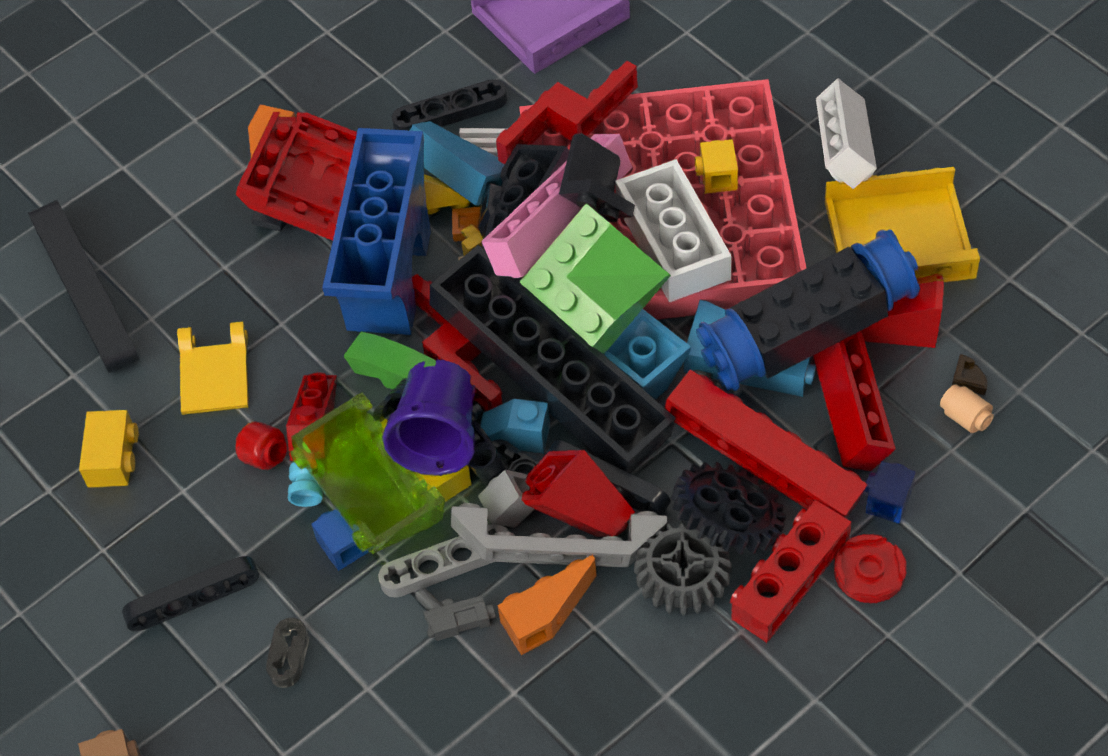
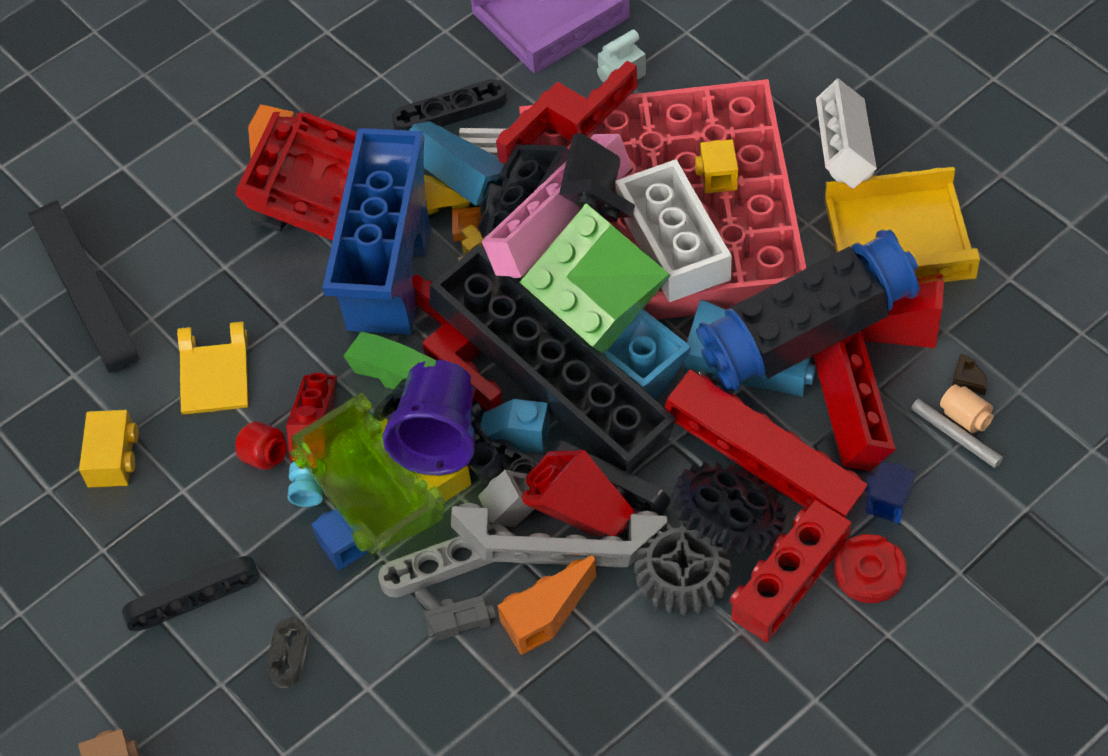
(619, 52): none -> light aqua brick
(957, 433): none -> light grey piece

